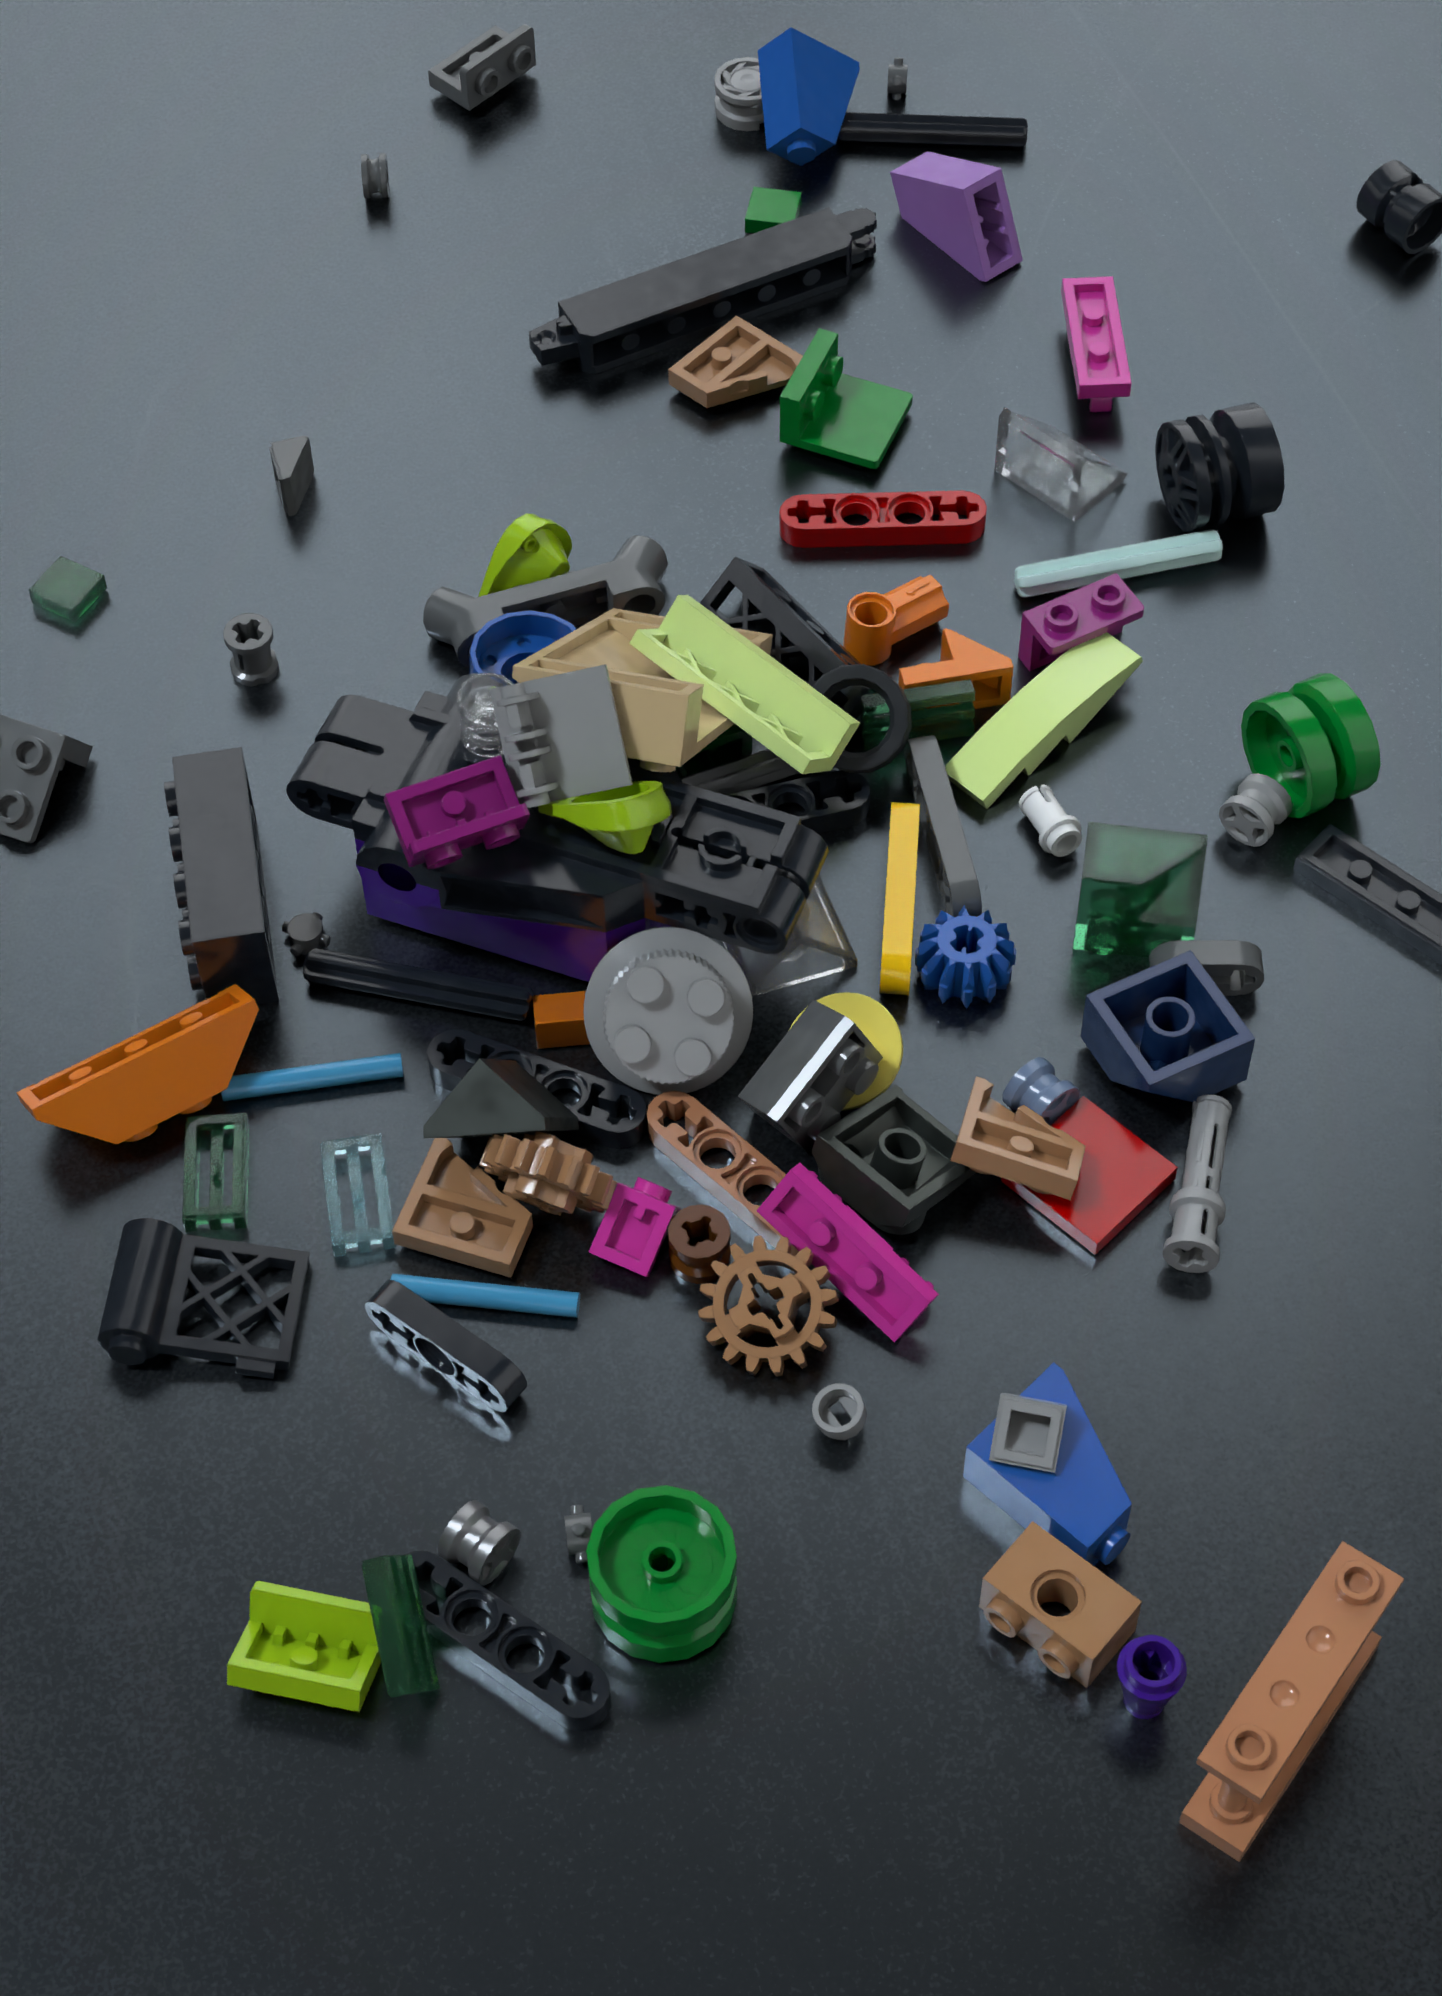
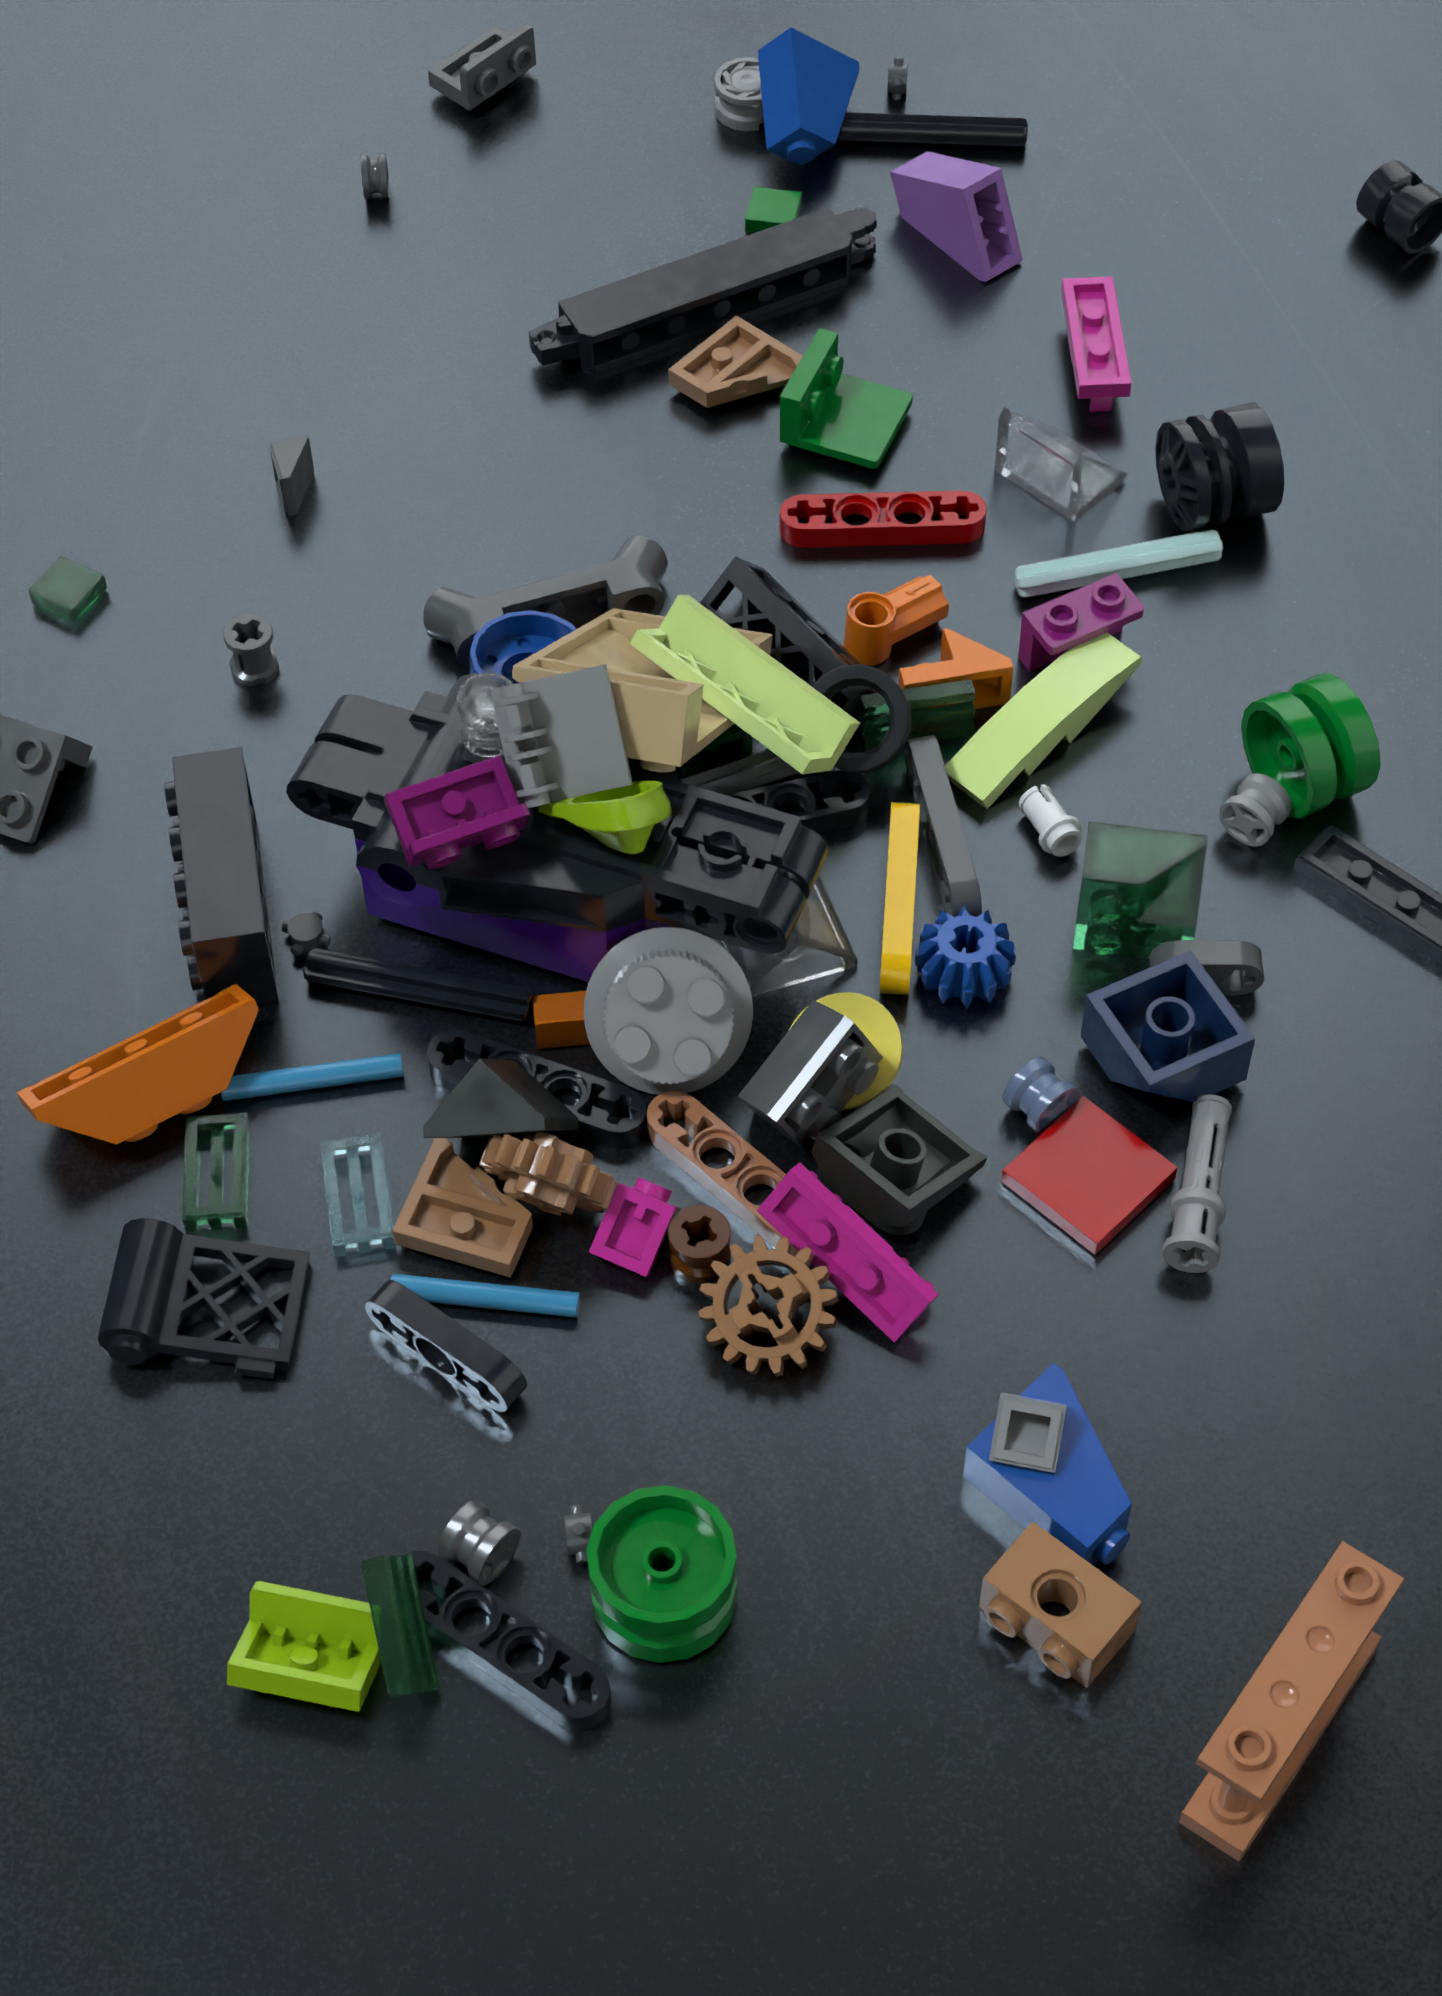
(527, 553): lime piece -> none
(851, 1403): light grey hinge -> none
(1016, 1145): medium nougat wing -> none
(1150, 1674): dark purple cone -> none

